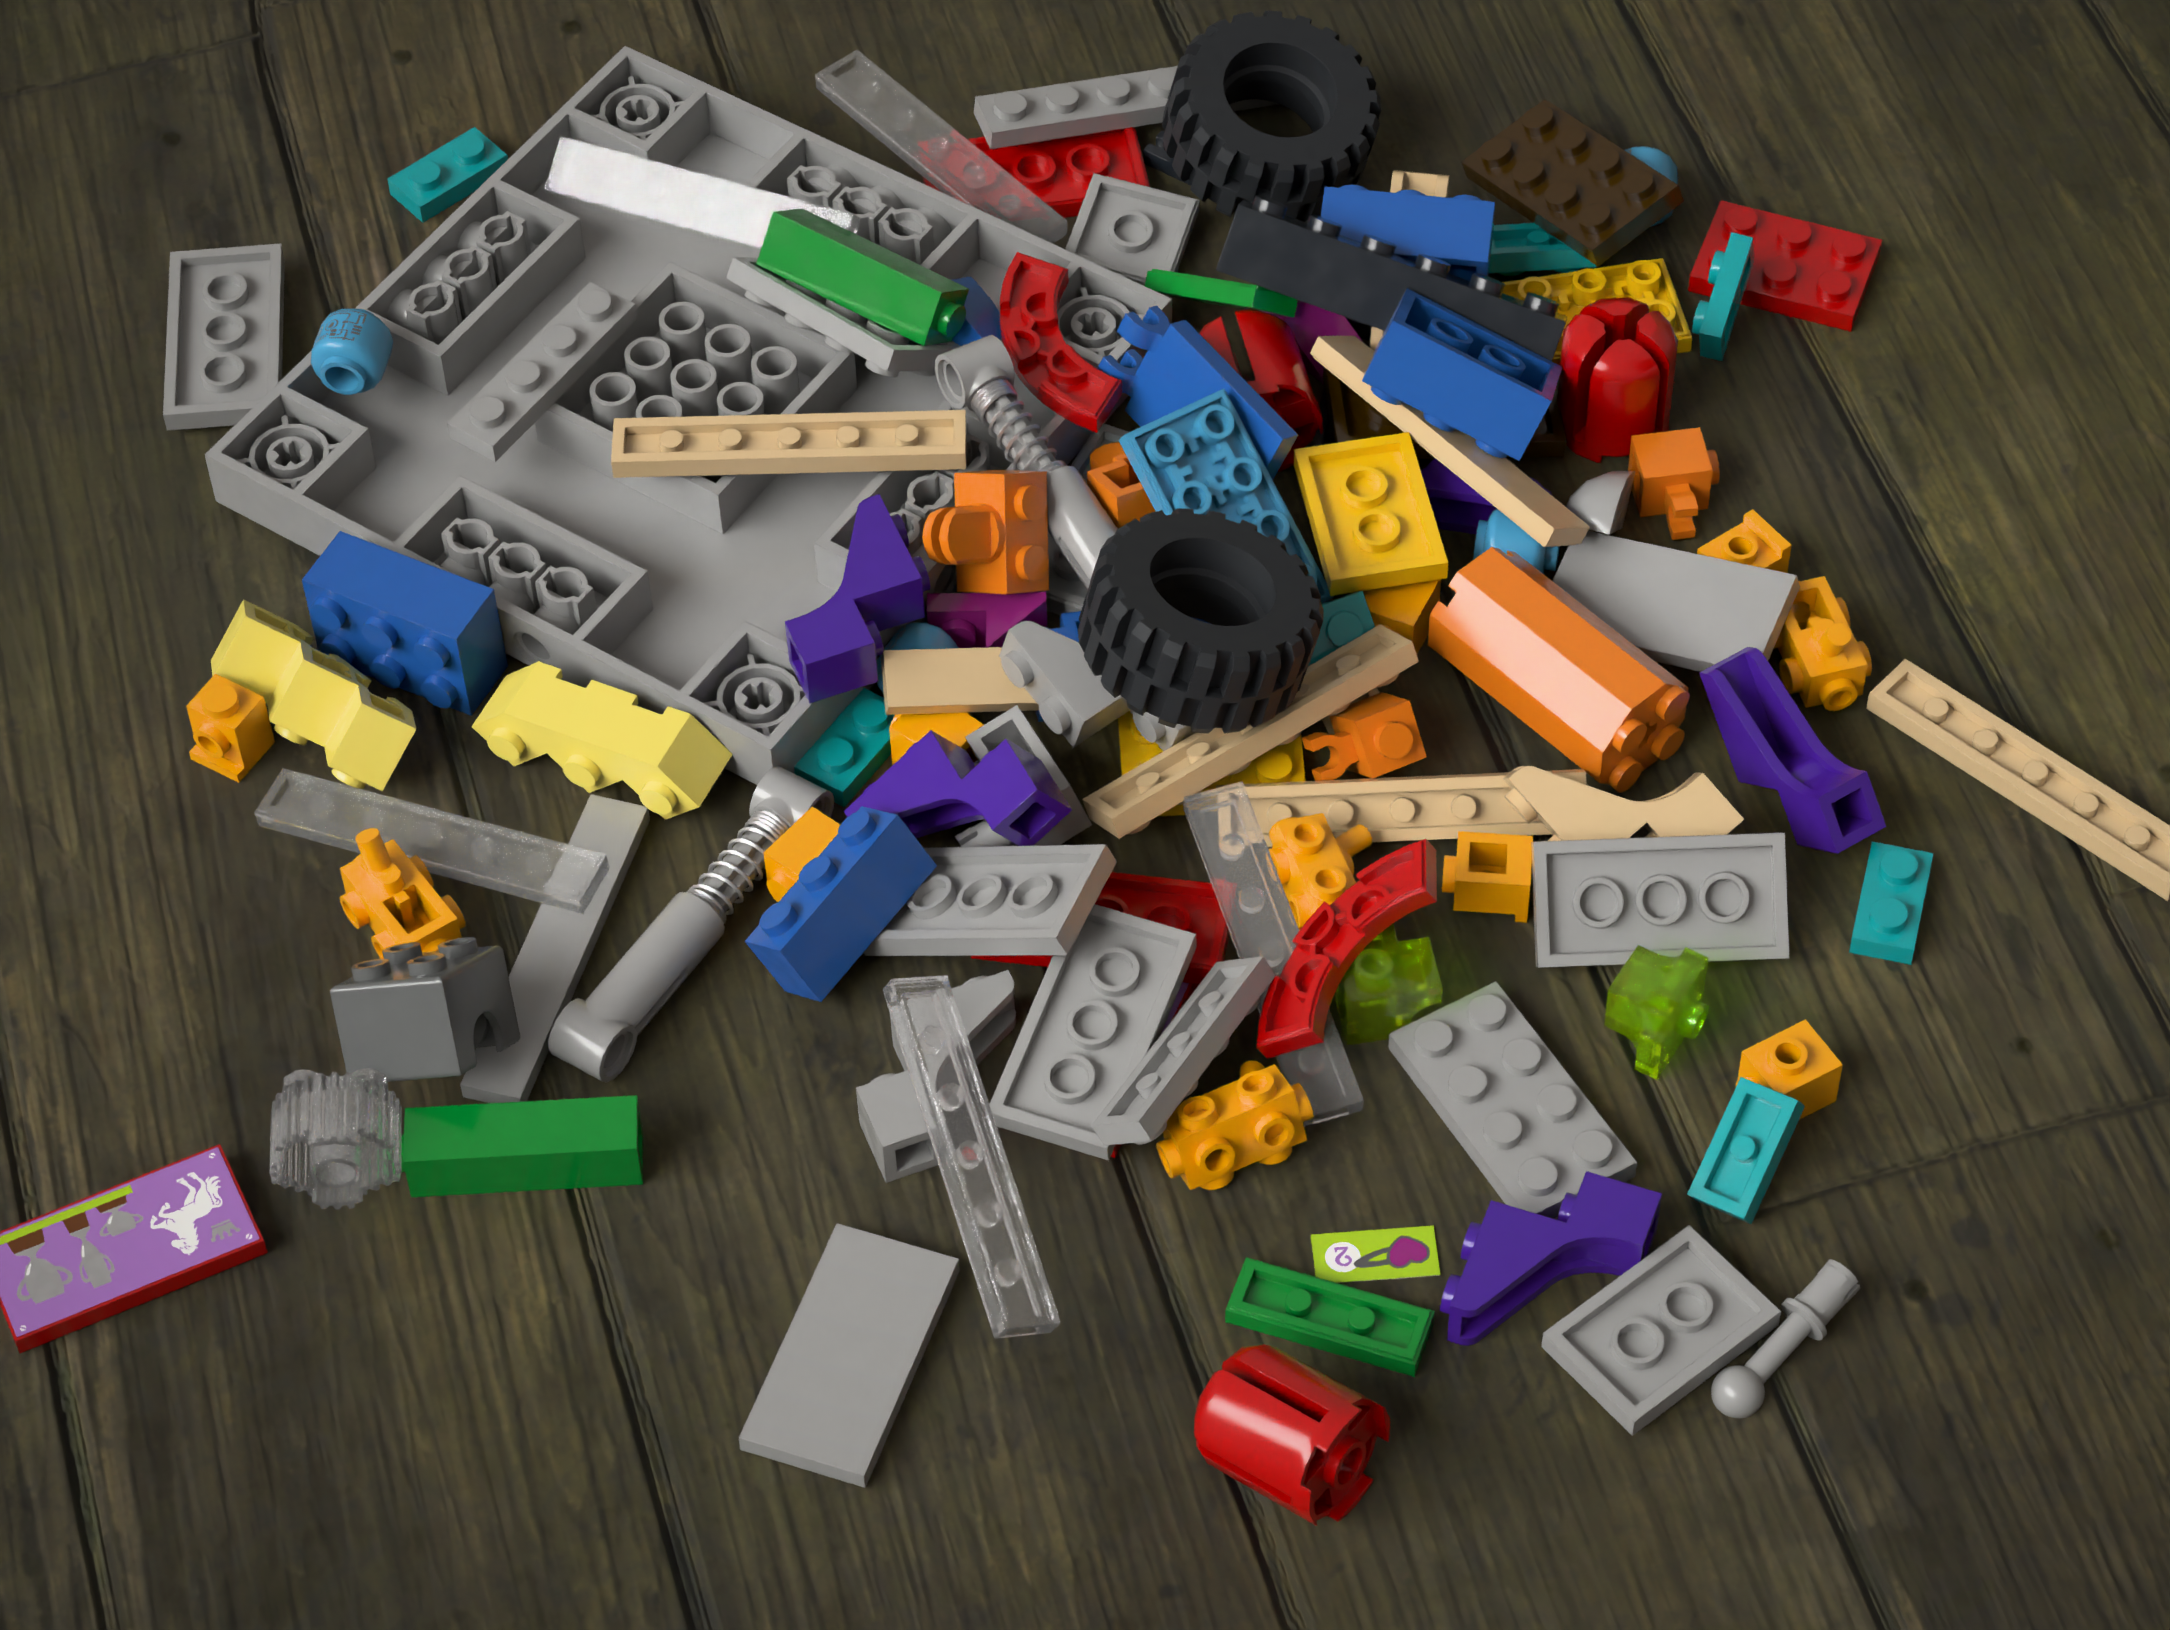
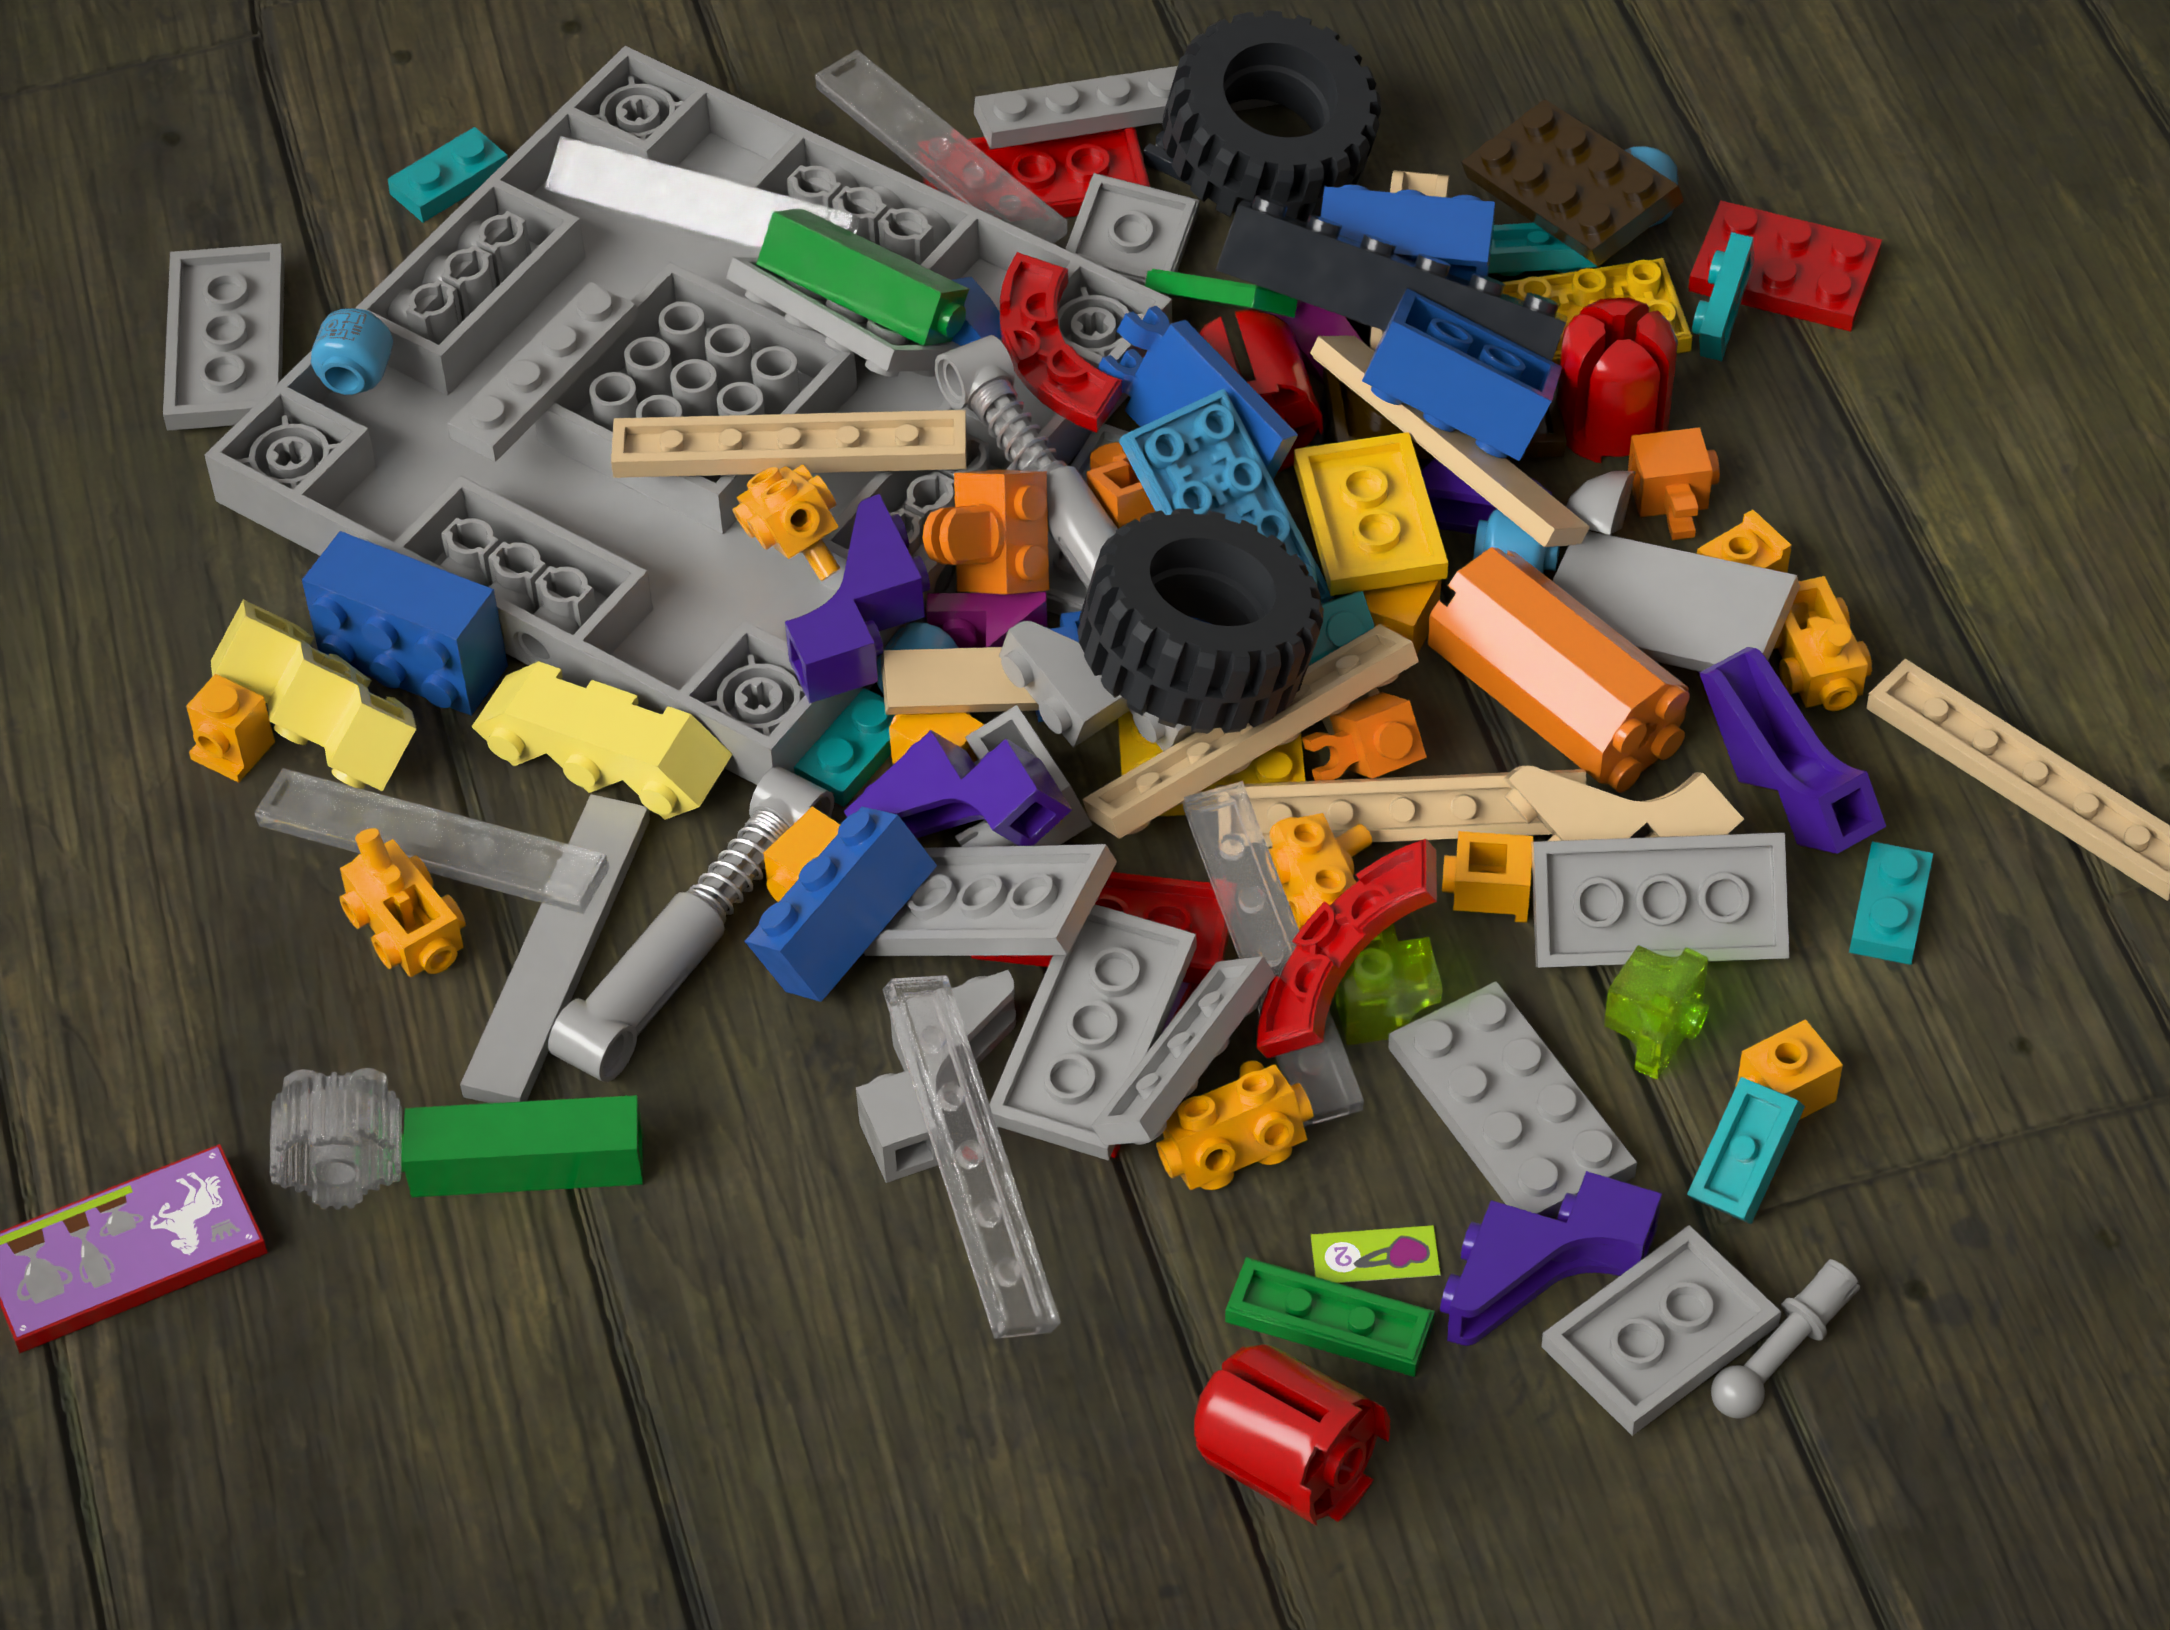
(425, 1010): dark grey piece -> none
(791, 514): none -> light orange brick
(849, 1355): light grey tile -> none

